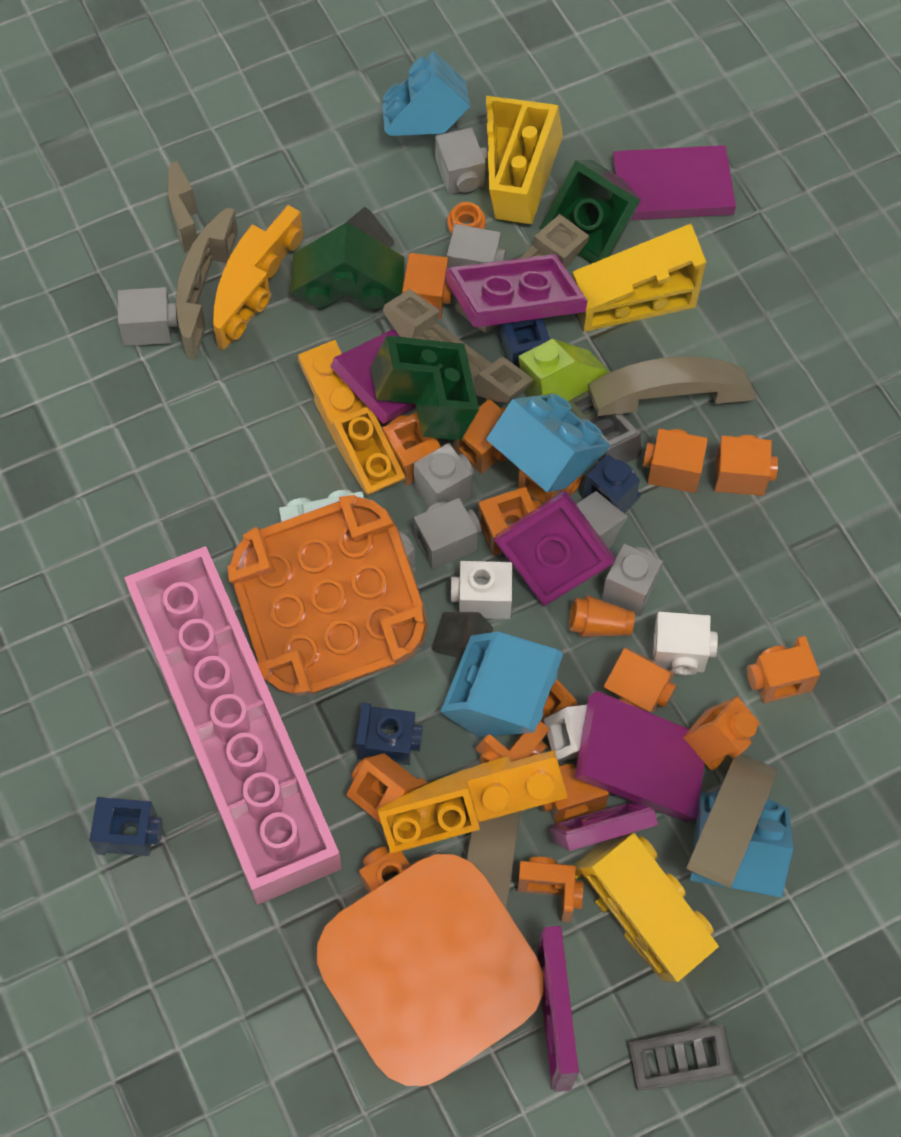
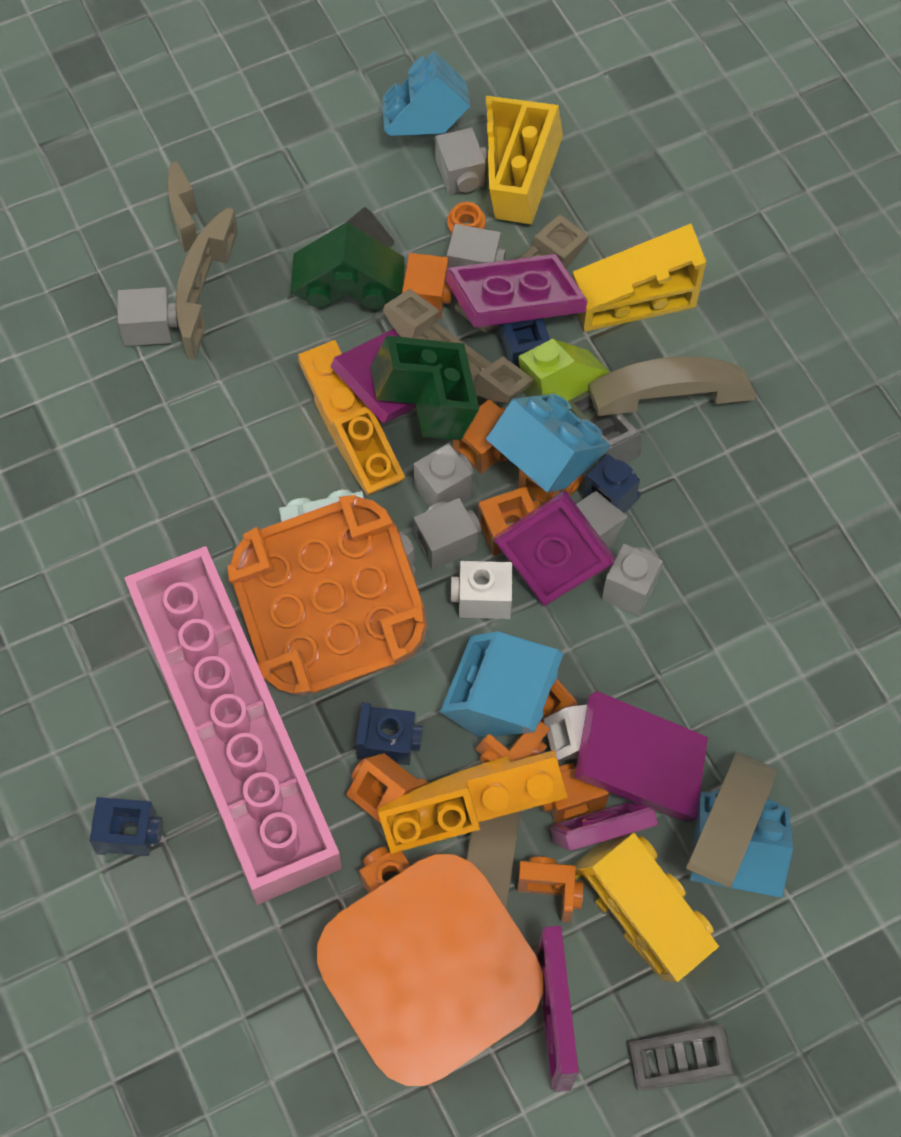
(245, 277): light orange slope -> none
(408, 444): orange brick -> none
(456, 630): clear smoke slope -> none
(596, 204): dark green slope -> none
(599, 618): orange cone -> none
(641, 681): orange brick -> none
(675, 460): orange brick -> none
(678, 181): magenta tile -> none
(683, 642): white brick -> none
(722, 732): orange brick -> none
(744, 465): orange brick -> none
(784, 671): orange brick -> none

